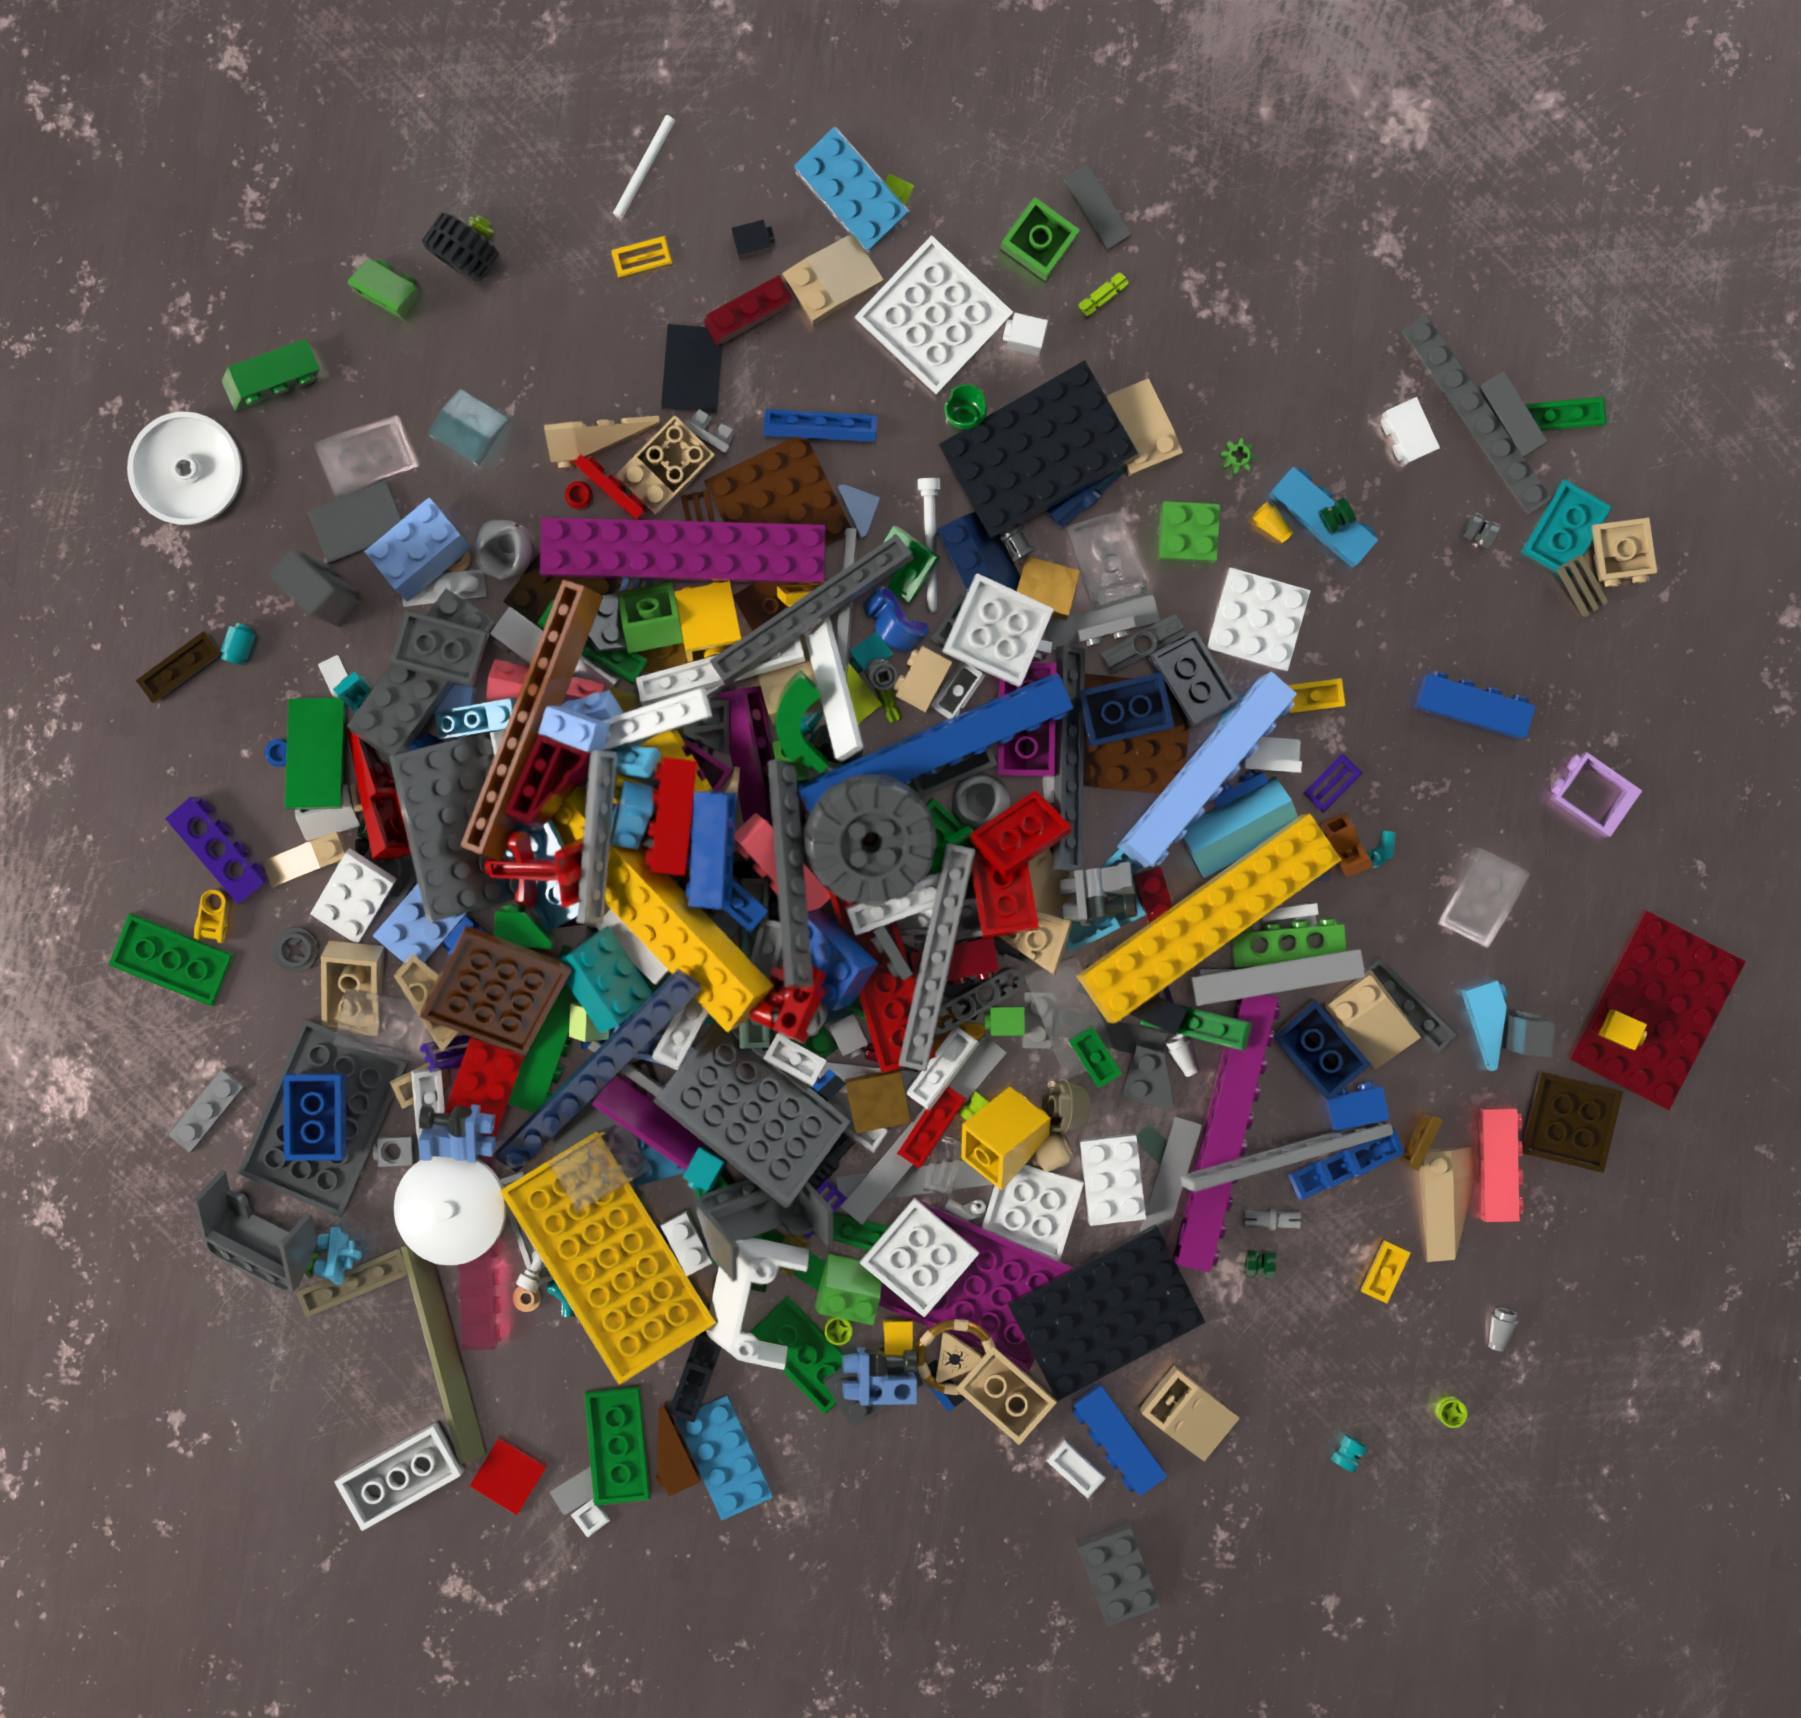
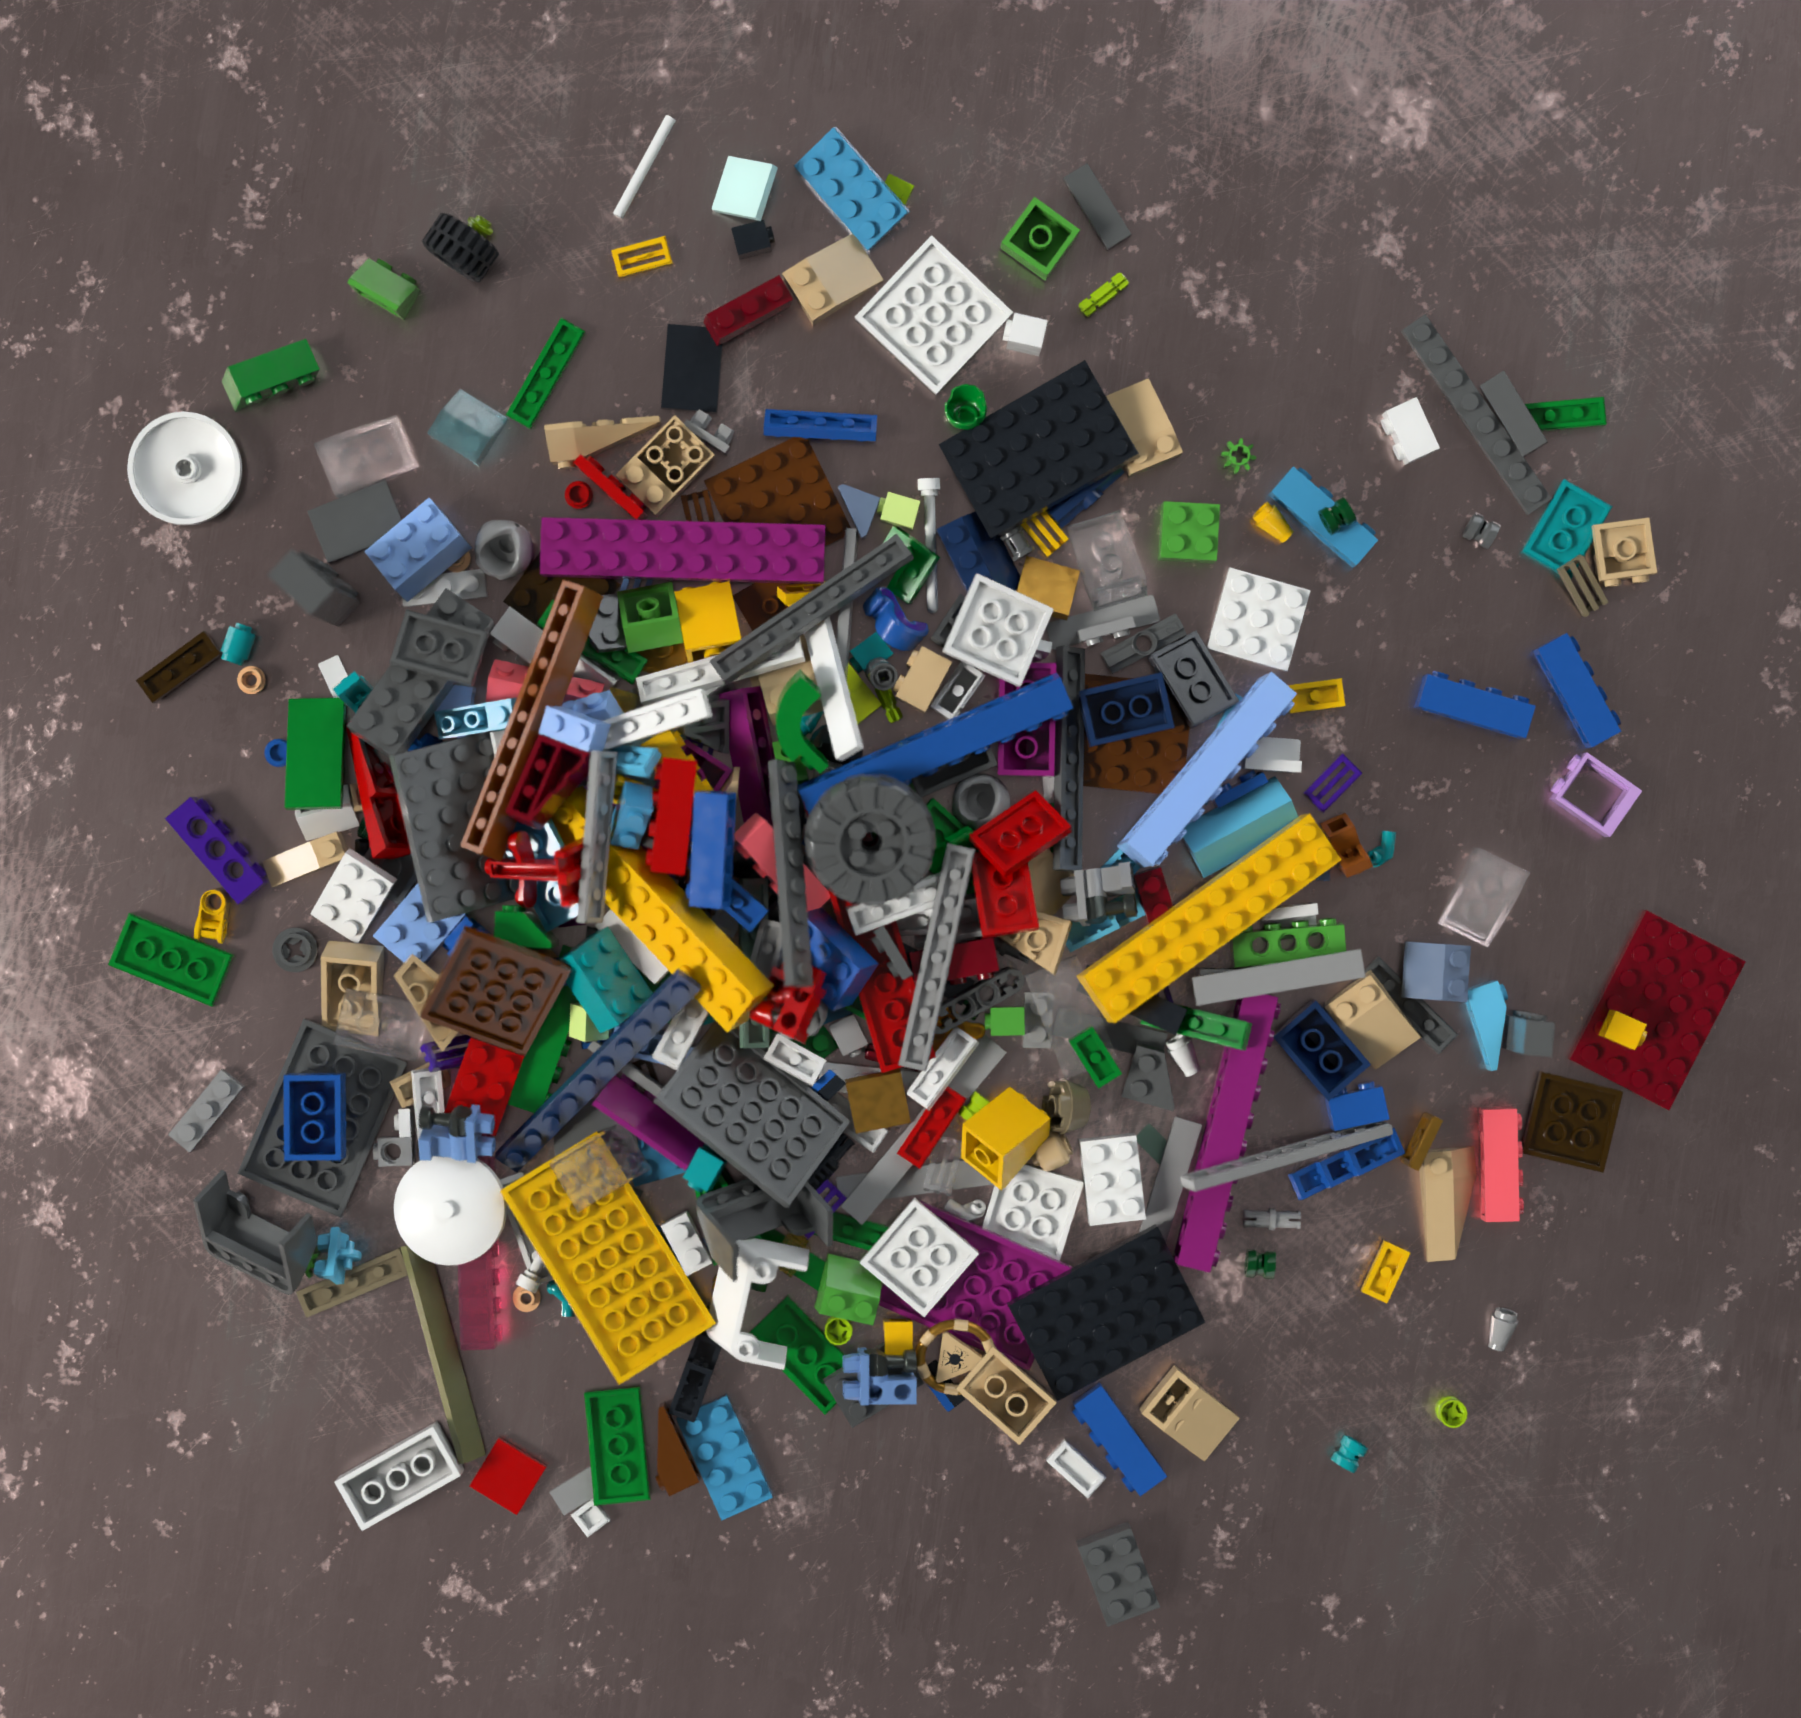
(242, 680): none -> light nougat plate
(404, 1122): none -> white plate
(546, 373): none -> green tile
(744, 188): none -> light aqua tile
(898, 510): none -> yellowish green brick
(1055, 545): none -> yellow tile
(1436, 971): none -> sand blue slope
(1577, 690): none -> blue brick

